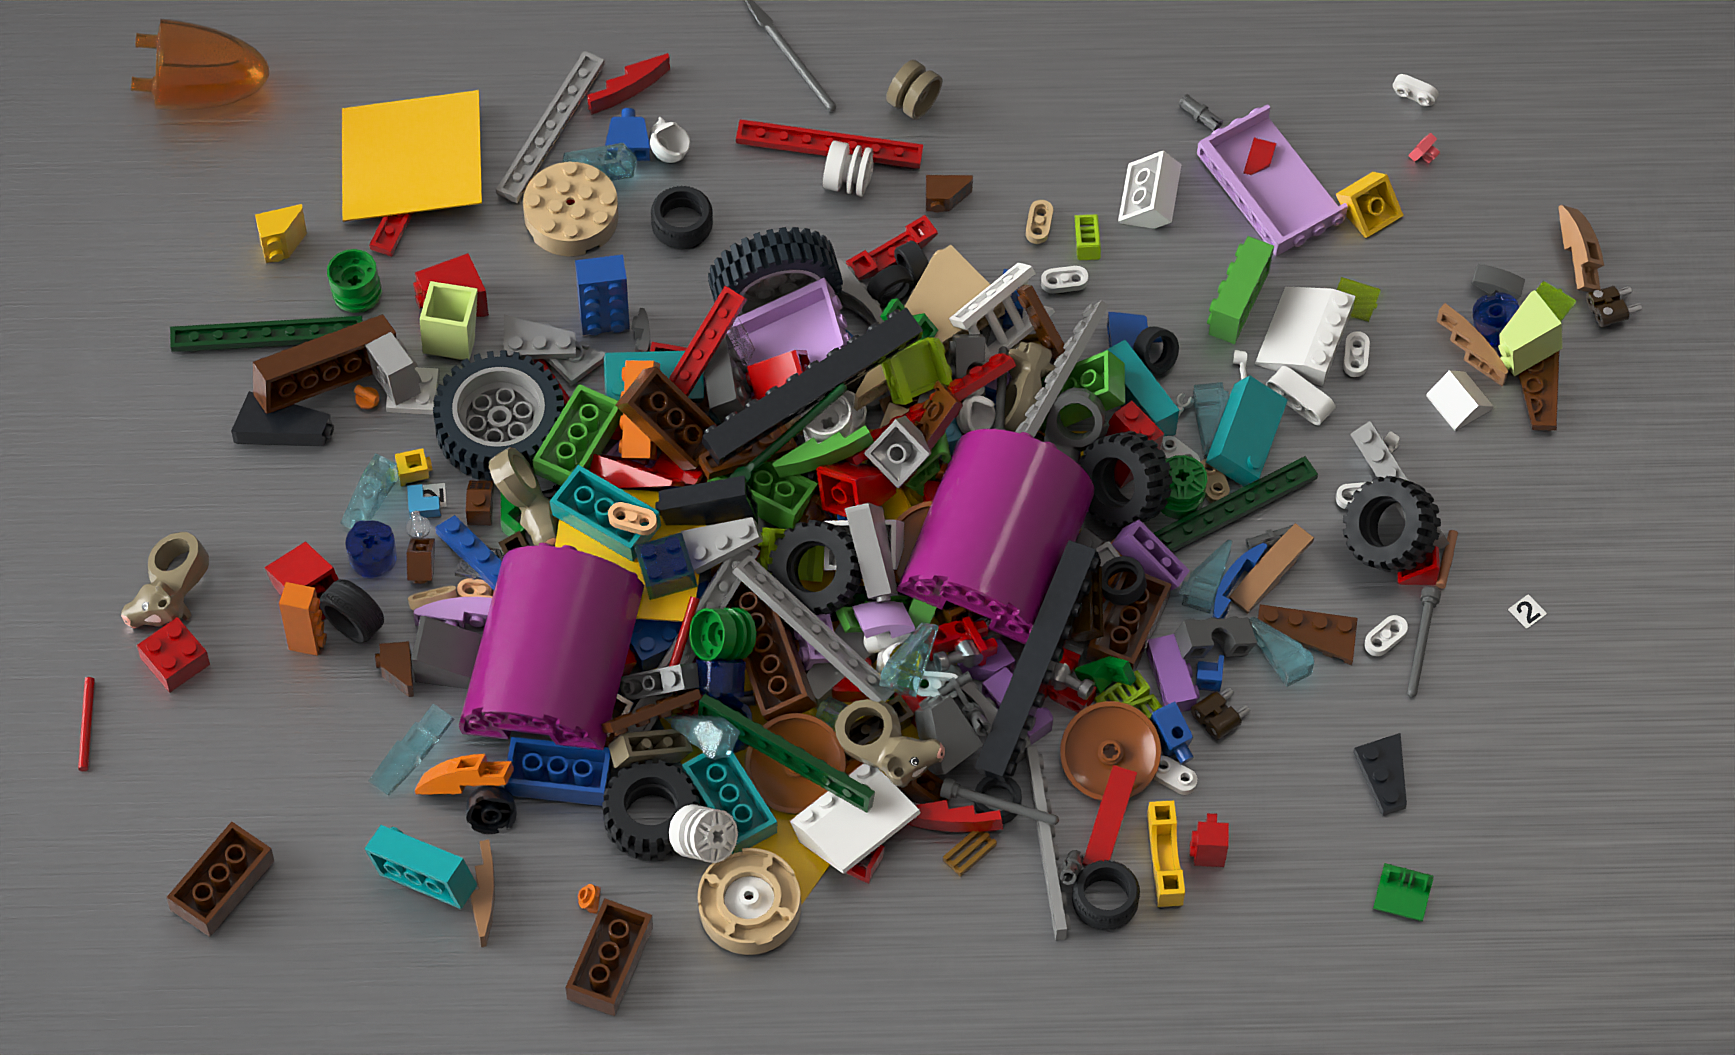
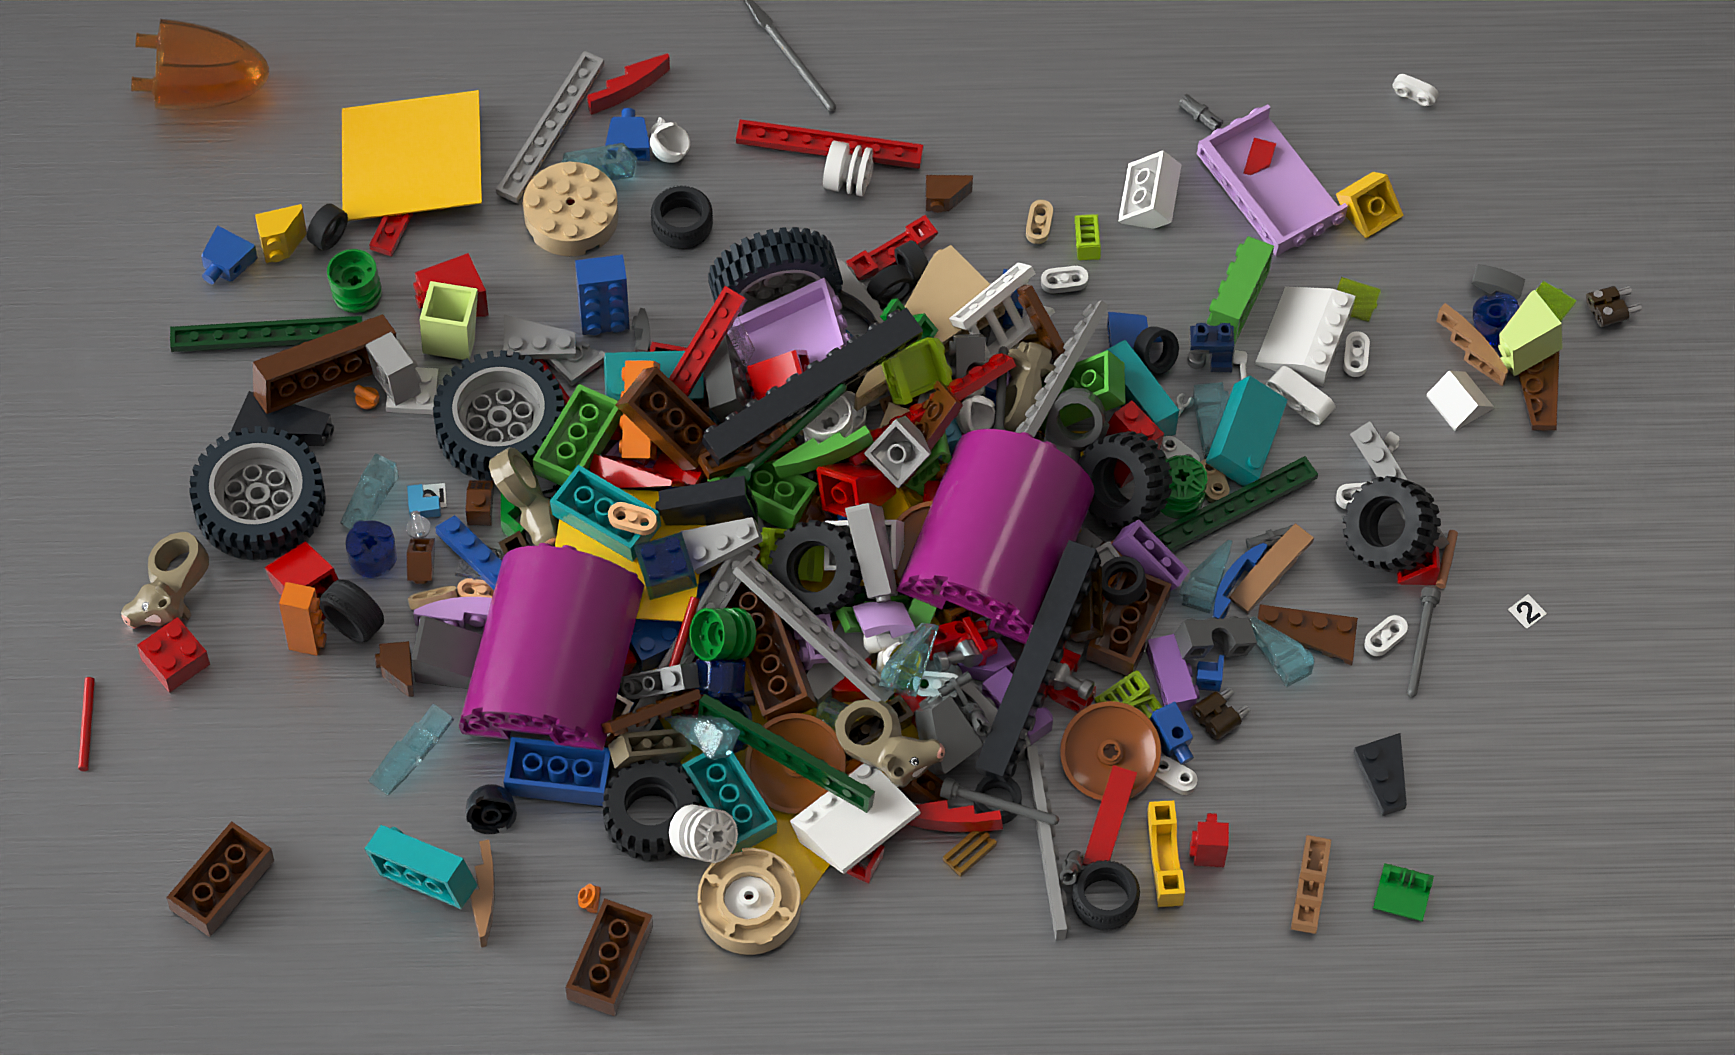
(226, 256): none -> blue torso
(272, 460): none -> wheel
(327, 226): none -> black tyre
(413, 466): yellow brick -> none
(468, 770): orange slope -> none
(914, 89): dark tan wheel -> none
(1106, 671): green slope -> none
(1211, 340): none -> dark blue hips
(1311, 884): none -> medium nougat slope
(1425, 149): coral tile -> none
(1585, 248): medium nougat slope -> none

